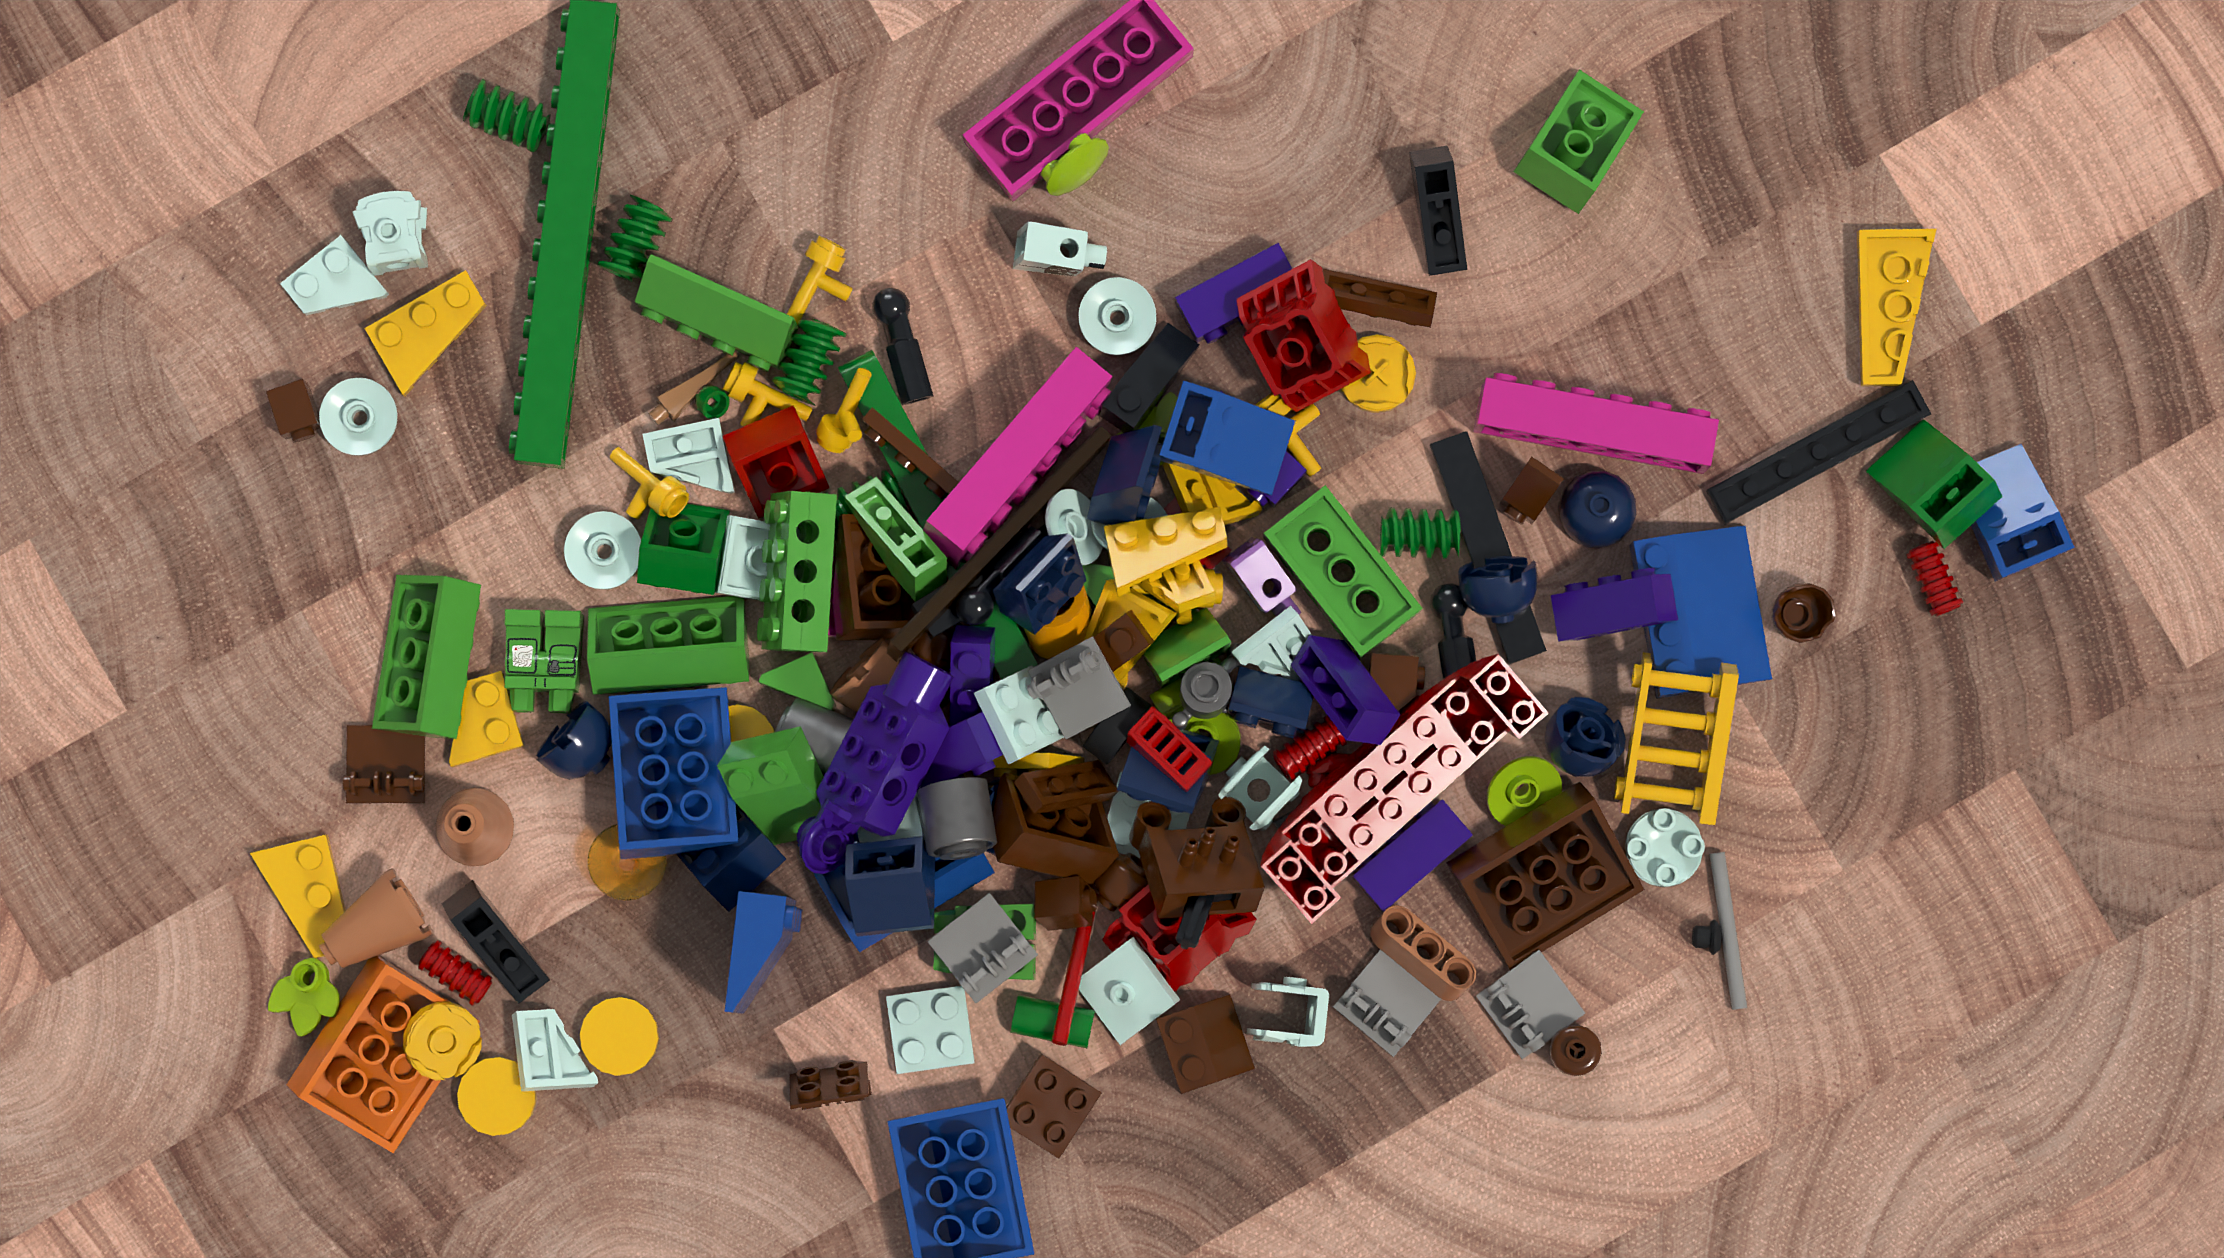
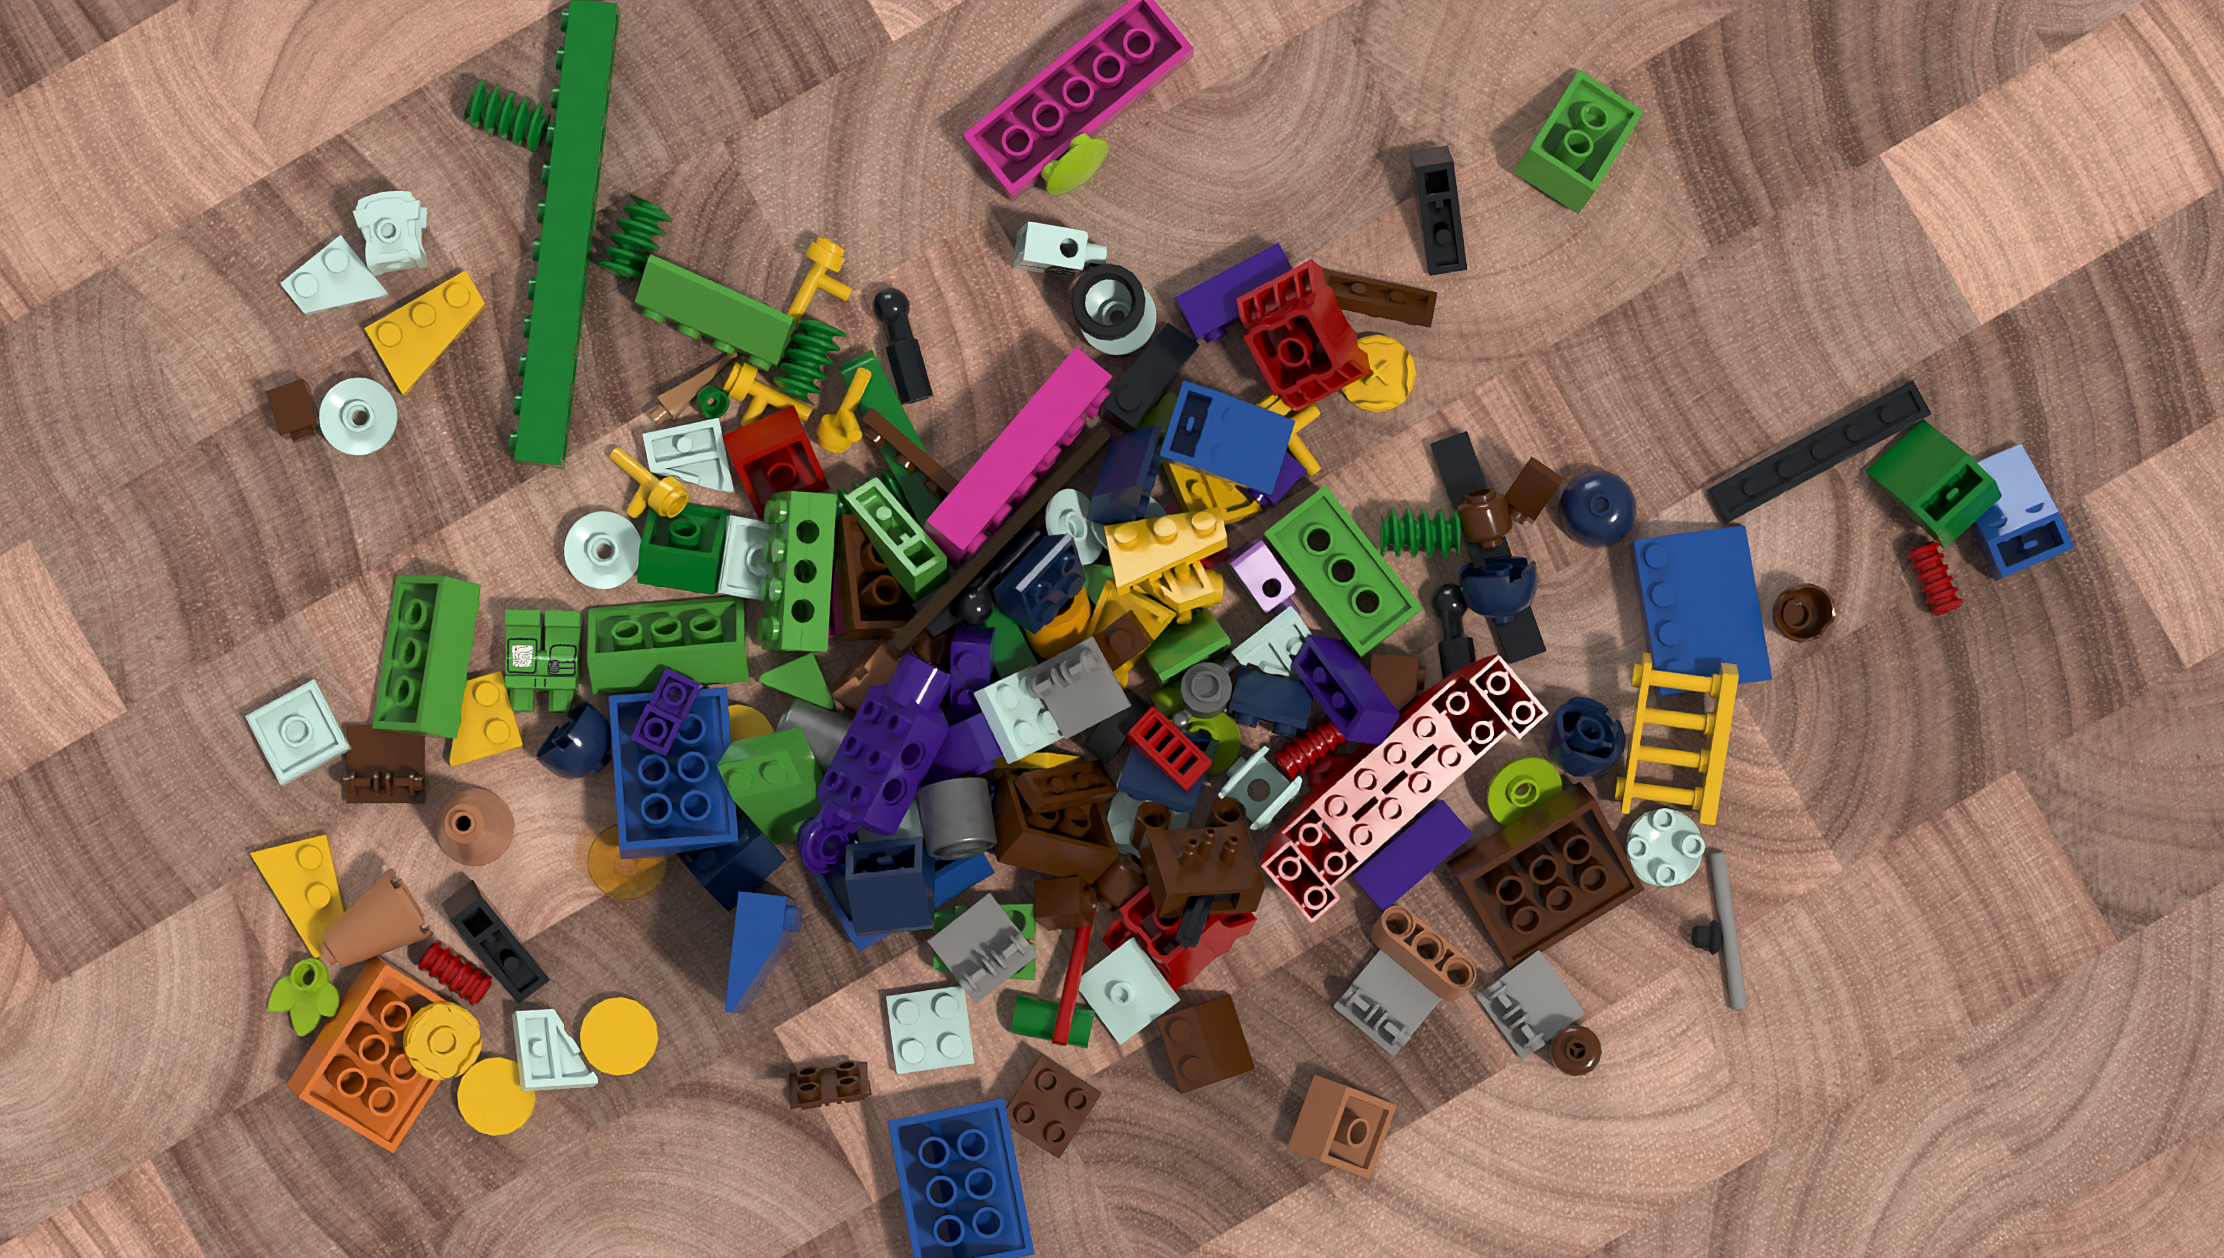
(298, 732): none -> light aqua plate
(666, 712): none -> dark purple slope
(1101, 273): none -> black tyre
(1315, 1016): light aqua piece -> none
(1342, 1126): none -> nougat slope
(1485, 517): none -> reddish brown head
(1596, 424): dark pink brick -> none
(1614, 605): dark purple brick -> none
(1889, 294): yellow wing -> none

